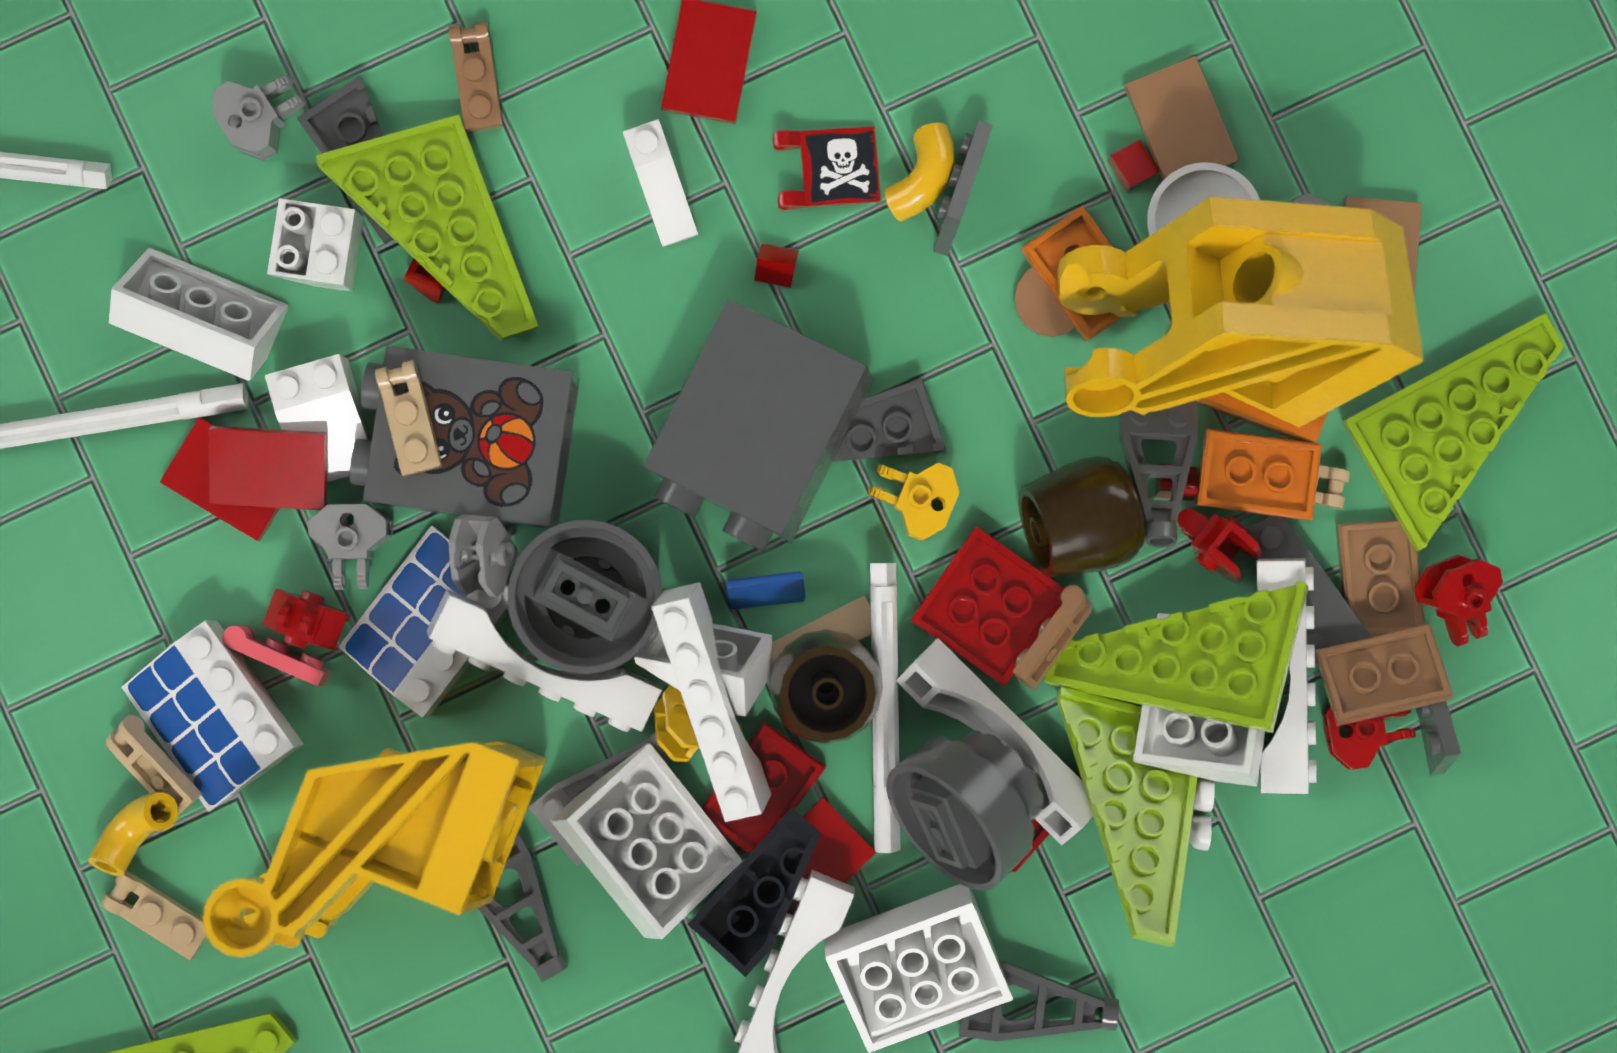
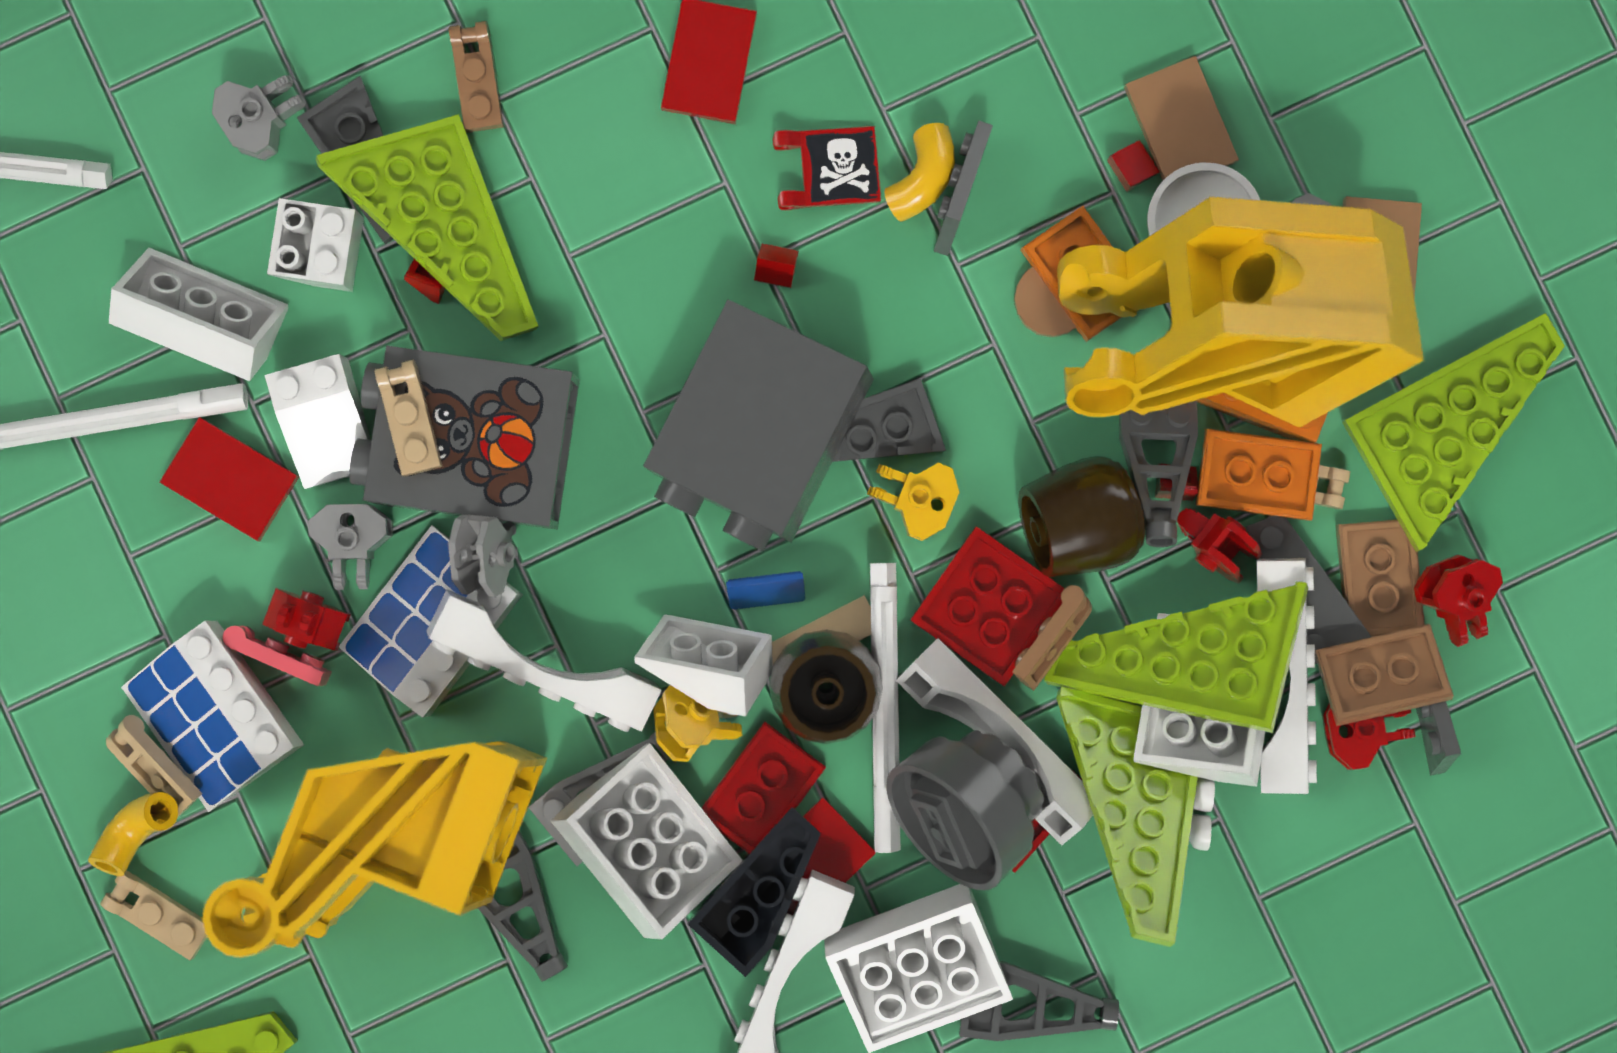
(267, 467): red tile -> none
(567, 628): dark grey piece -> none
(660, 183): white slope -> none
(691, 647): white arch -> none

